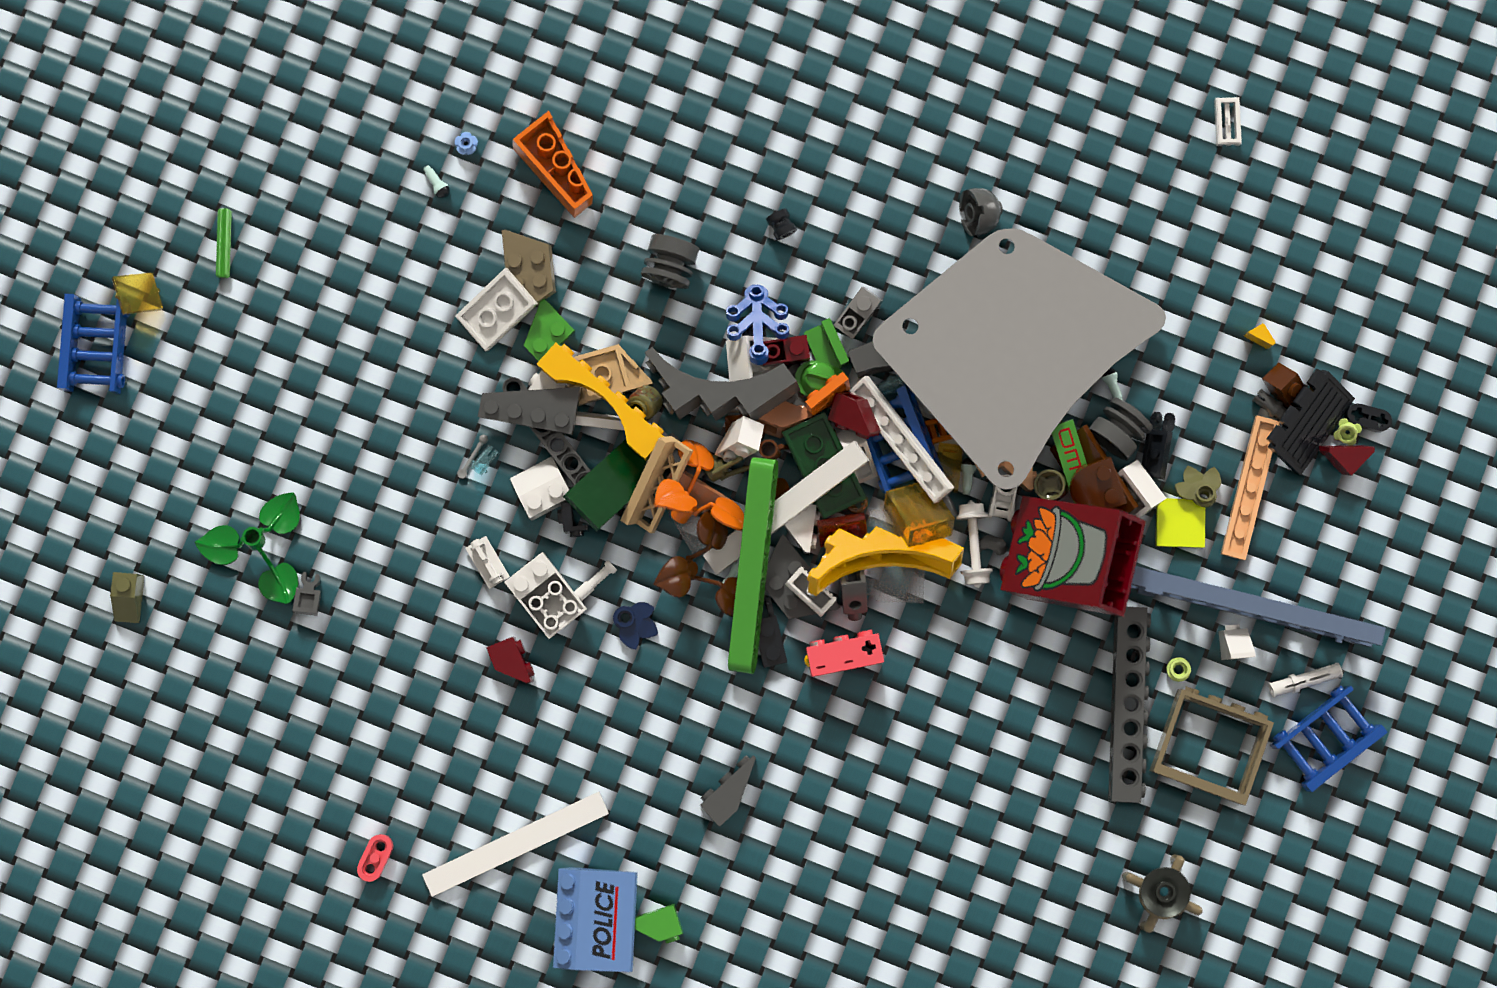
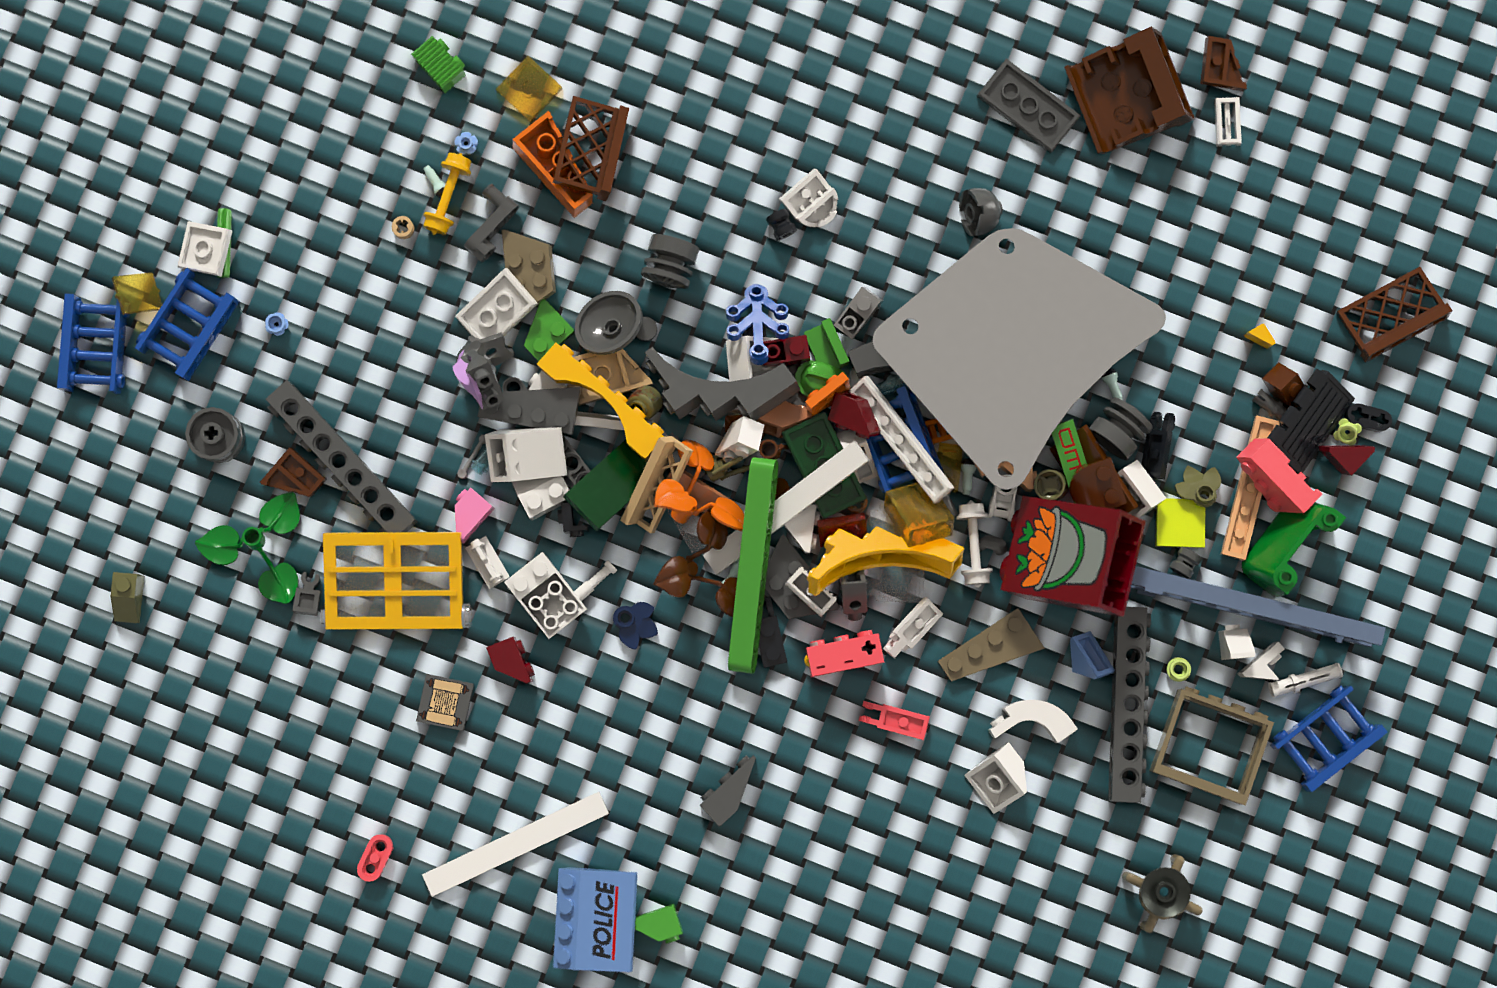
(199, 344): none -> blue fence
(204, 248): none -> white tile
(217, 448): none -> dark grey wheel
(270, 324): none -> light blue plate
(287, 395): none -> dark grey brick
(294, 475): none -> reddish brown wing
(394, 581): none -> door
(402, 219): none -> tan bush
(439, 64): none -> bright green brick
(445, 702): none -> tile
(457, 165): none -> yellow piece
(470, 512): none -> bright pink slope
(477, 370): none -> dark grey hips
(479, 241): none -> dark grey beam
(525, 454): none -> white slope
(529, 88): none -> clear yellow tile
(608, 322): none -> dark grey dish
(609, 156): none -> reddish brown fence
(647, 330): none -> dark grey tile
(811, 200): none -> white slope
(897, 720): none -> coral hinge
(913, 627): none -> white hinge
(997, 644): none -> dark tan wing
(999, 778): none -> white slope
(1028, 105): none -> dark grey tile
(1048, 715): none -> white arch
(1088, 657): none -> medium blue slope
(1129, 91): none -> reddish brown panel
(1185, 562): none -> dark grey wheel
(1220, 65): none -> reddish brown wing
(1258, 666): none -> white slope
(1269, 556): none -> green windscreen
(1275, 478): none -> coral wedge
(1403, 332): none -> reddish brown fence

